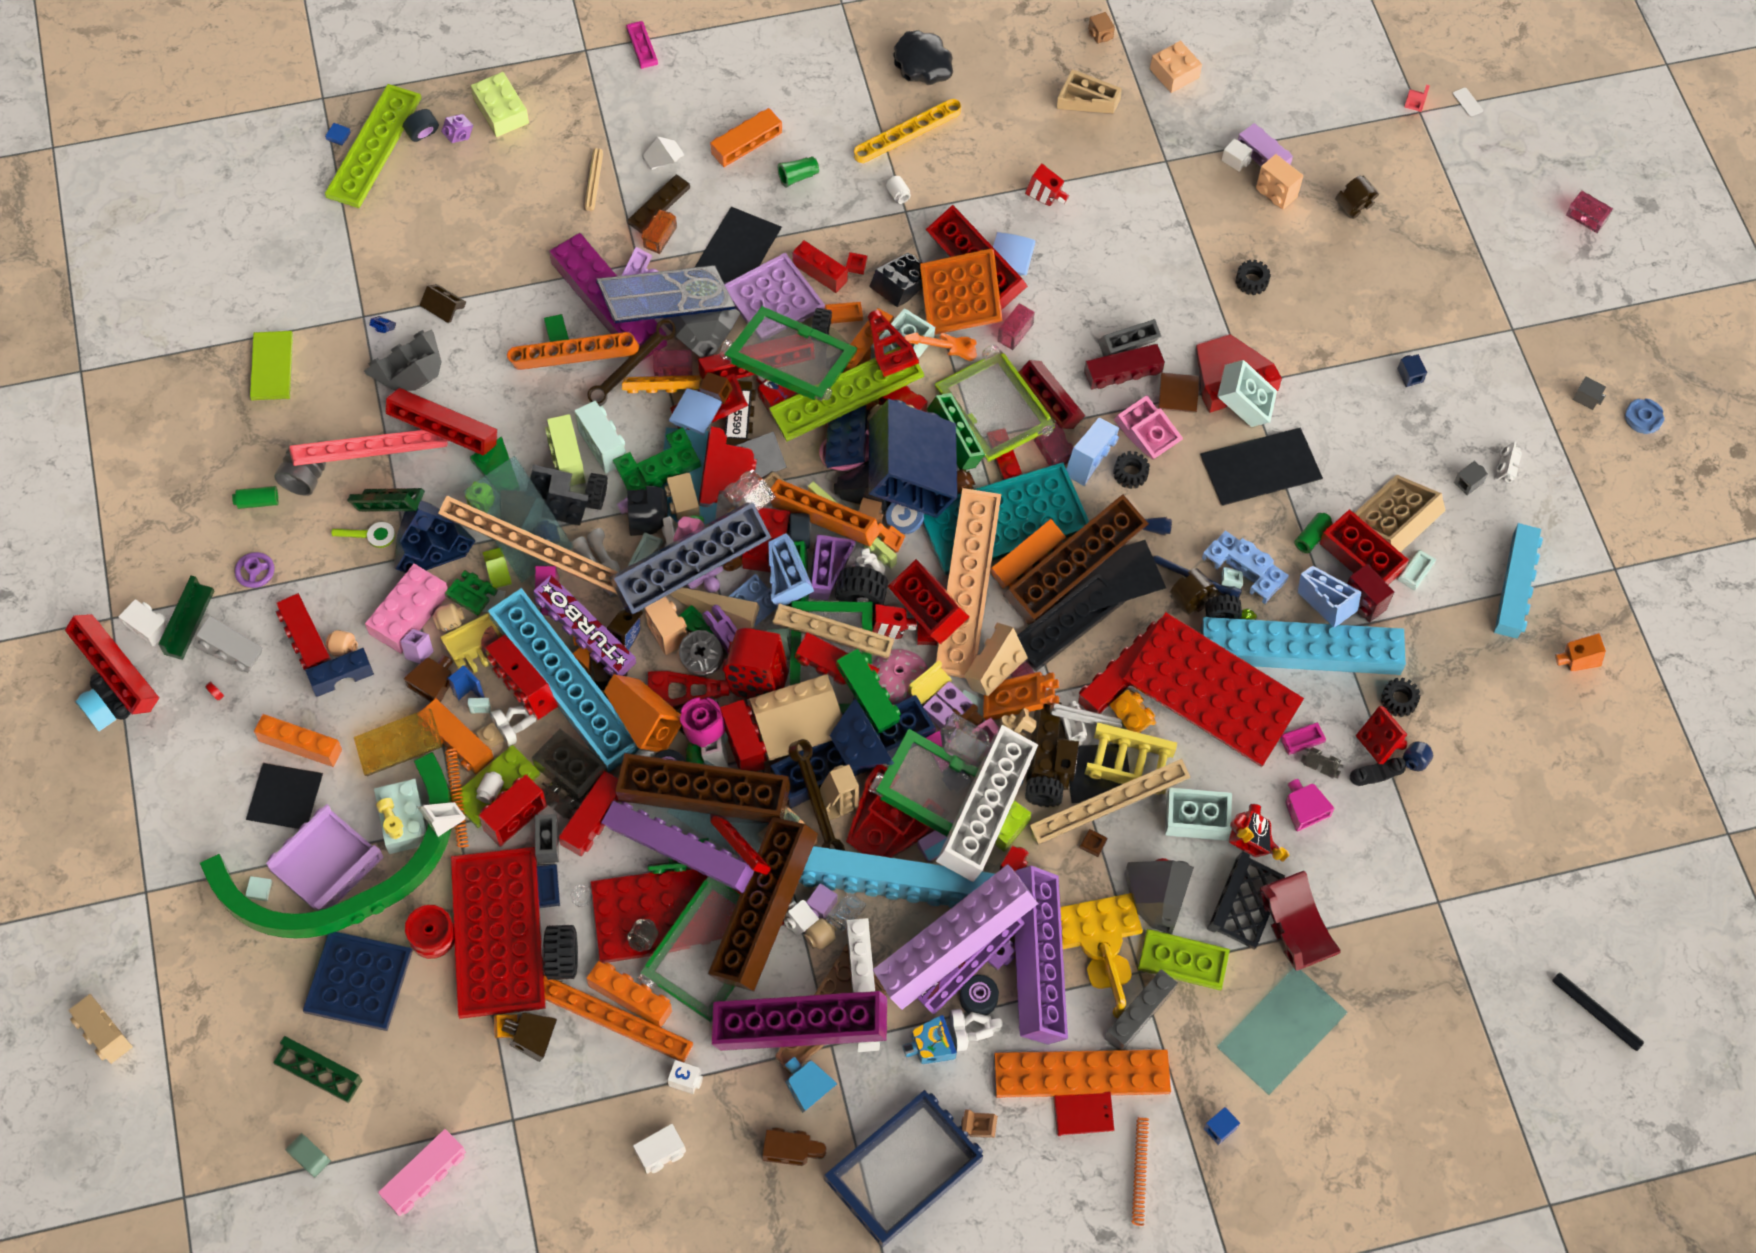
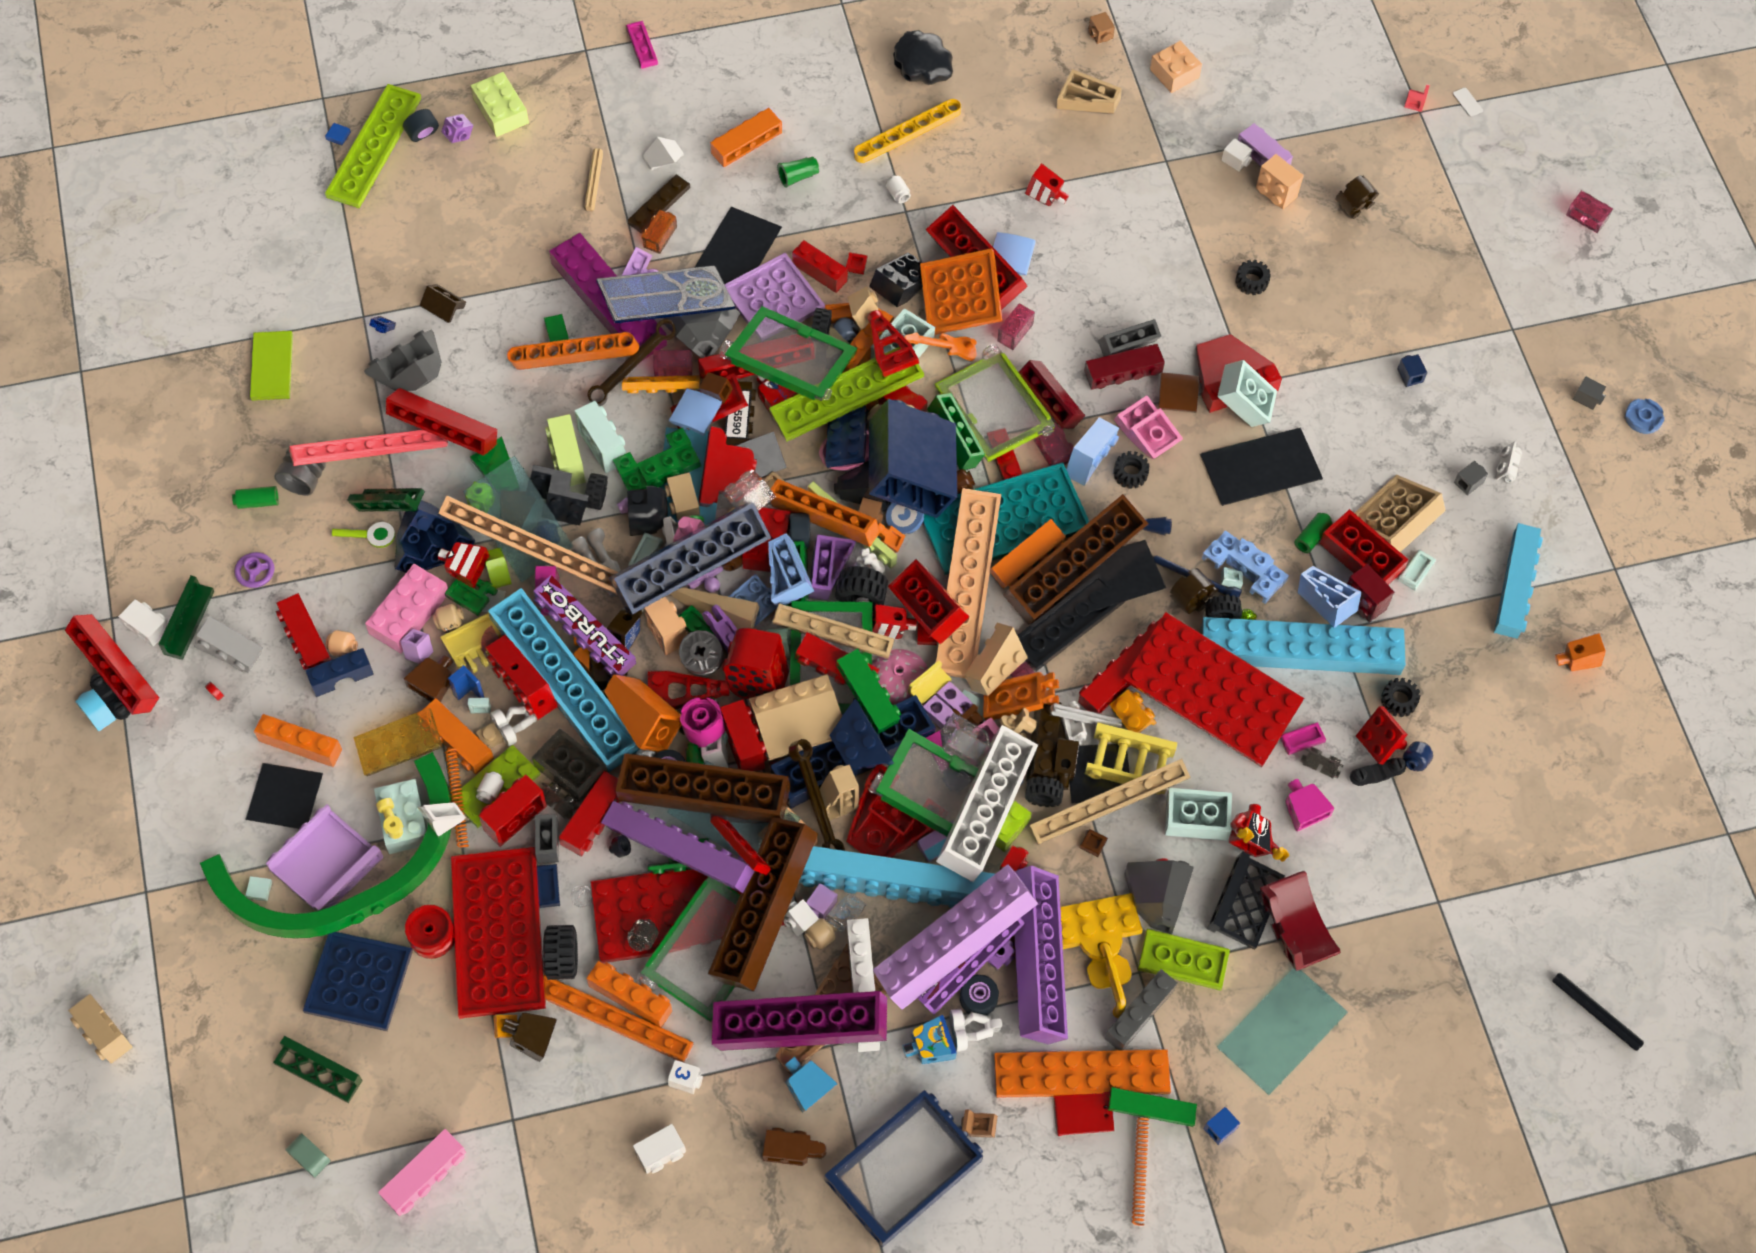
(465, 562): none -> red torso
(620, 846): none -> black tile
(846, 328): none -> sand blue head
(862, 304): none -> tan slope
(1152, 1107): none -> green tile

